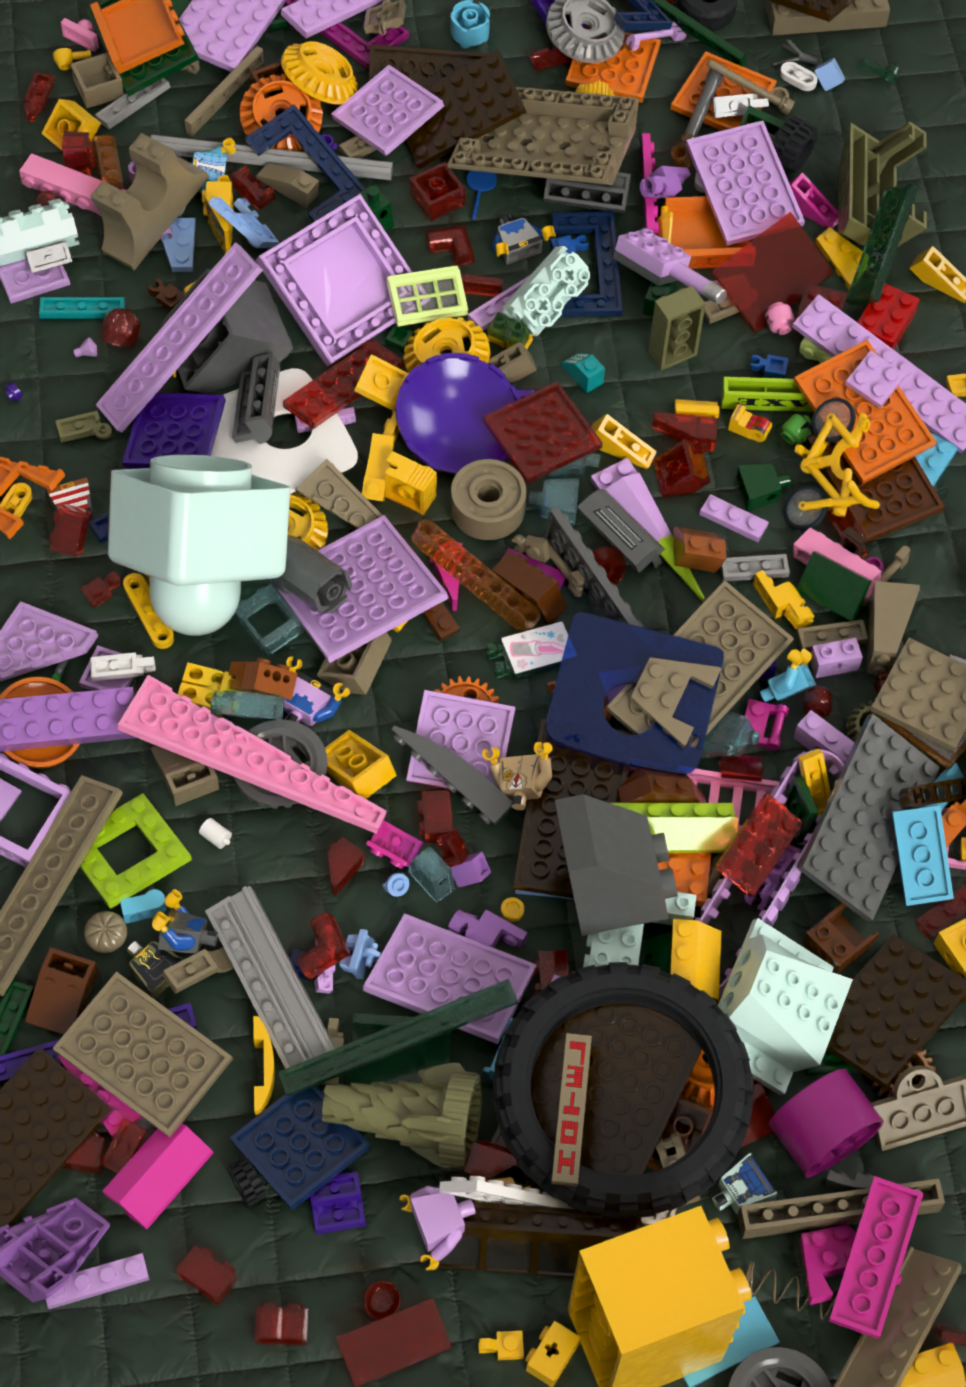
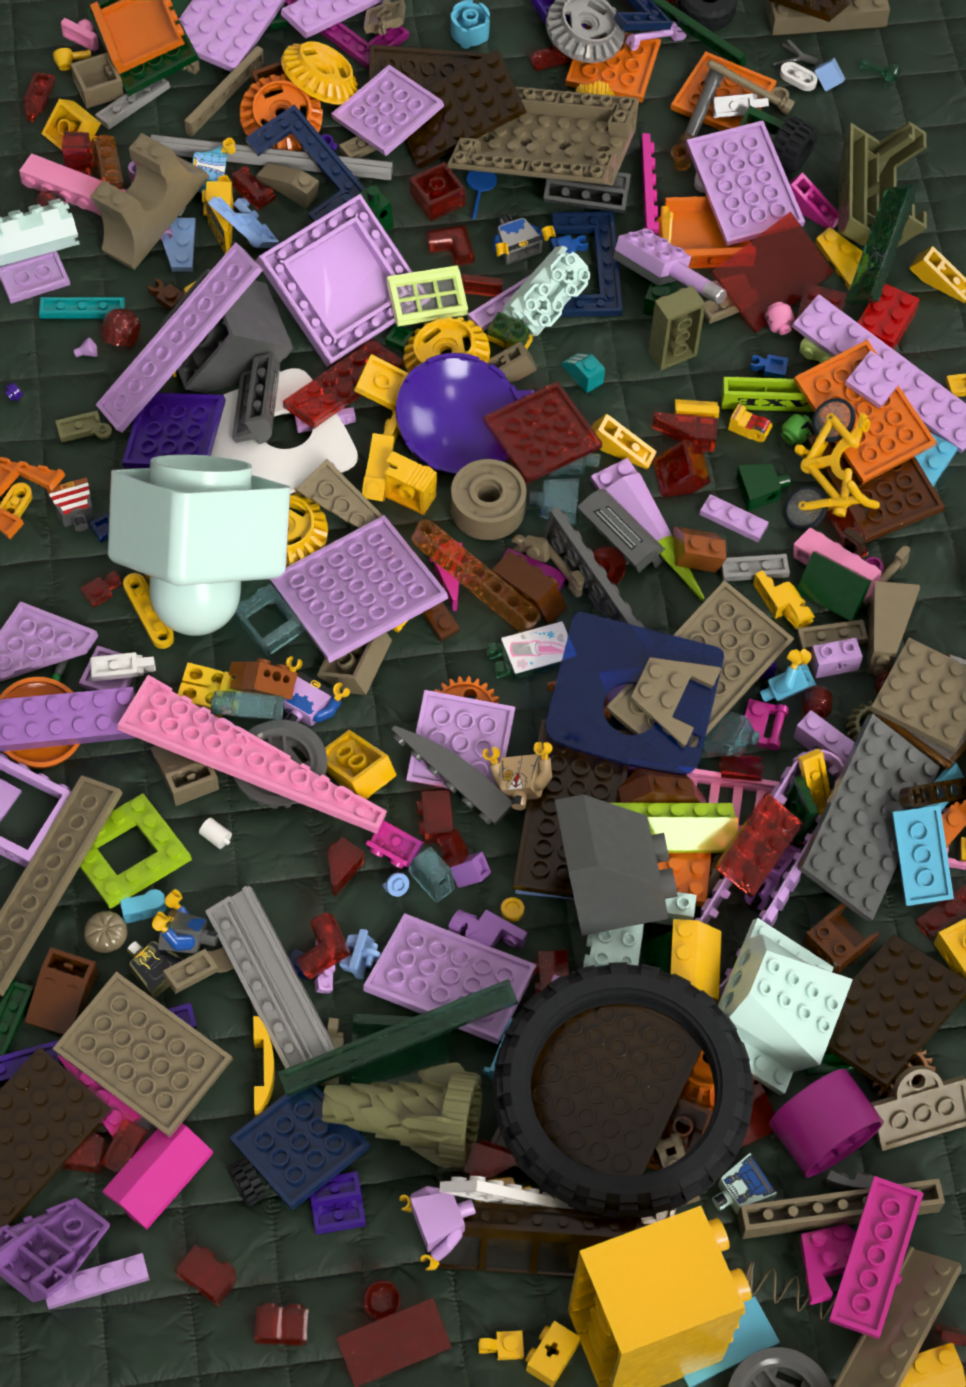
(48, 256): plate -> none
(70, 530): clear red brick -> none
(313, 577): dark grey brick -> none
(571, 1110): dark tan tile -> none
(664, 182): medium lavender plate -> none

